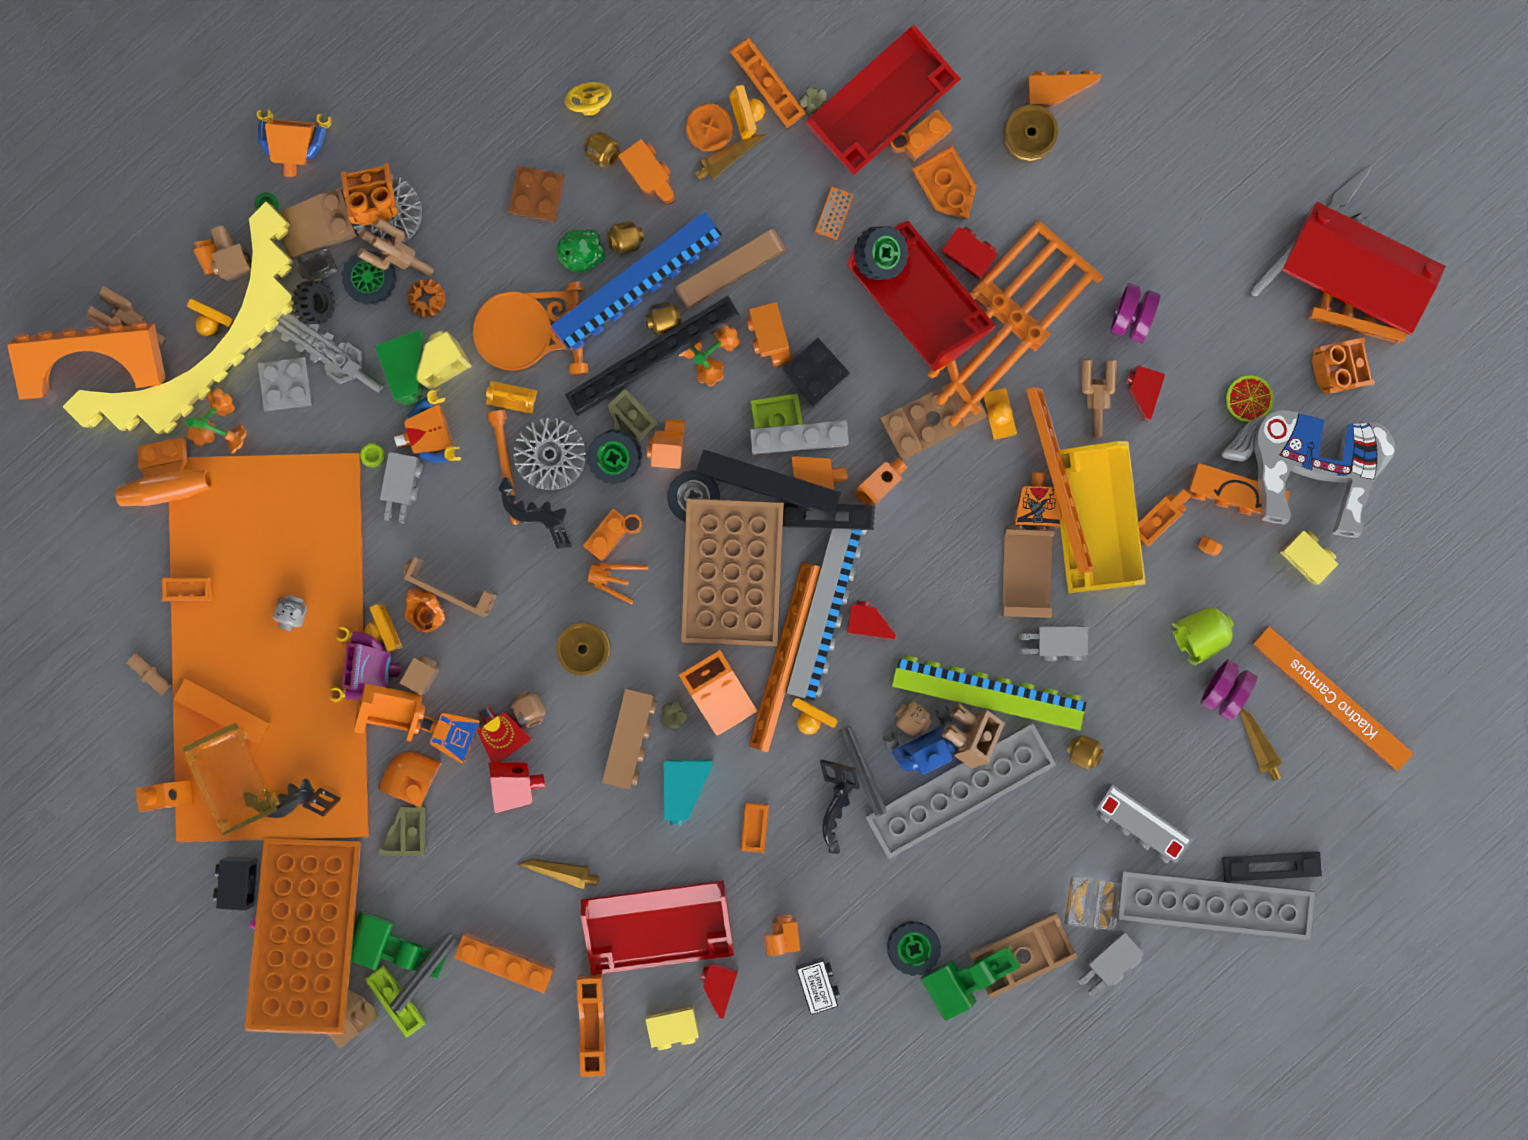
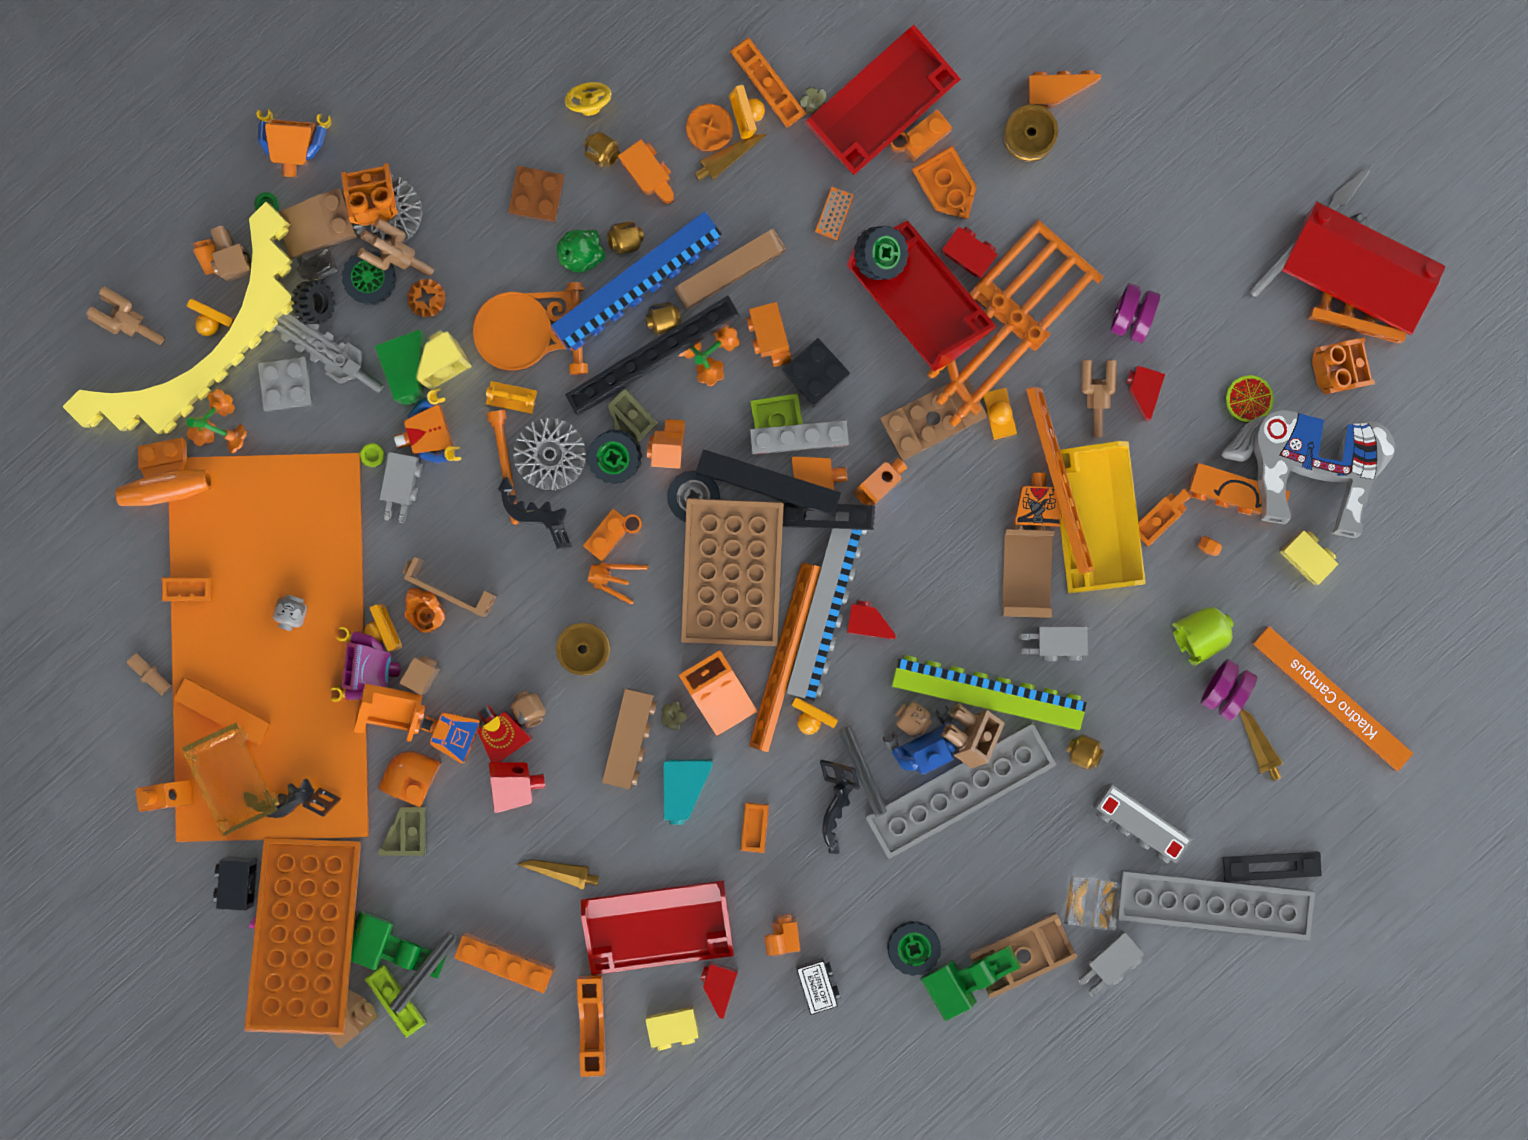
(131, 345): orange arch -> none

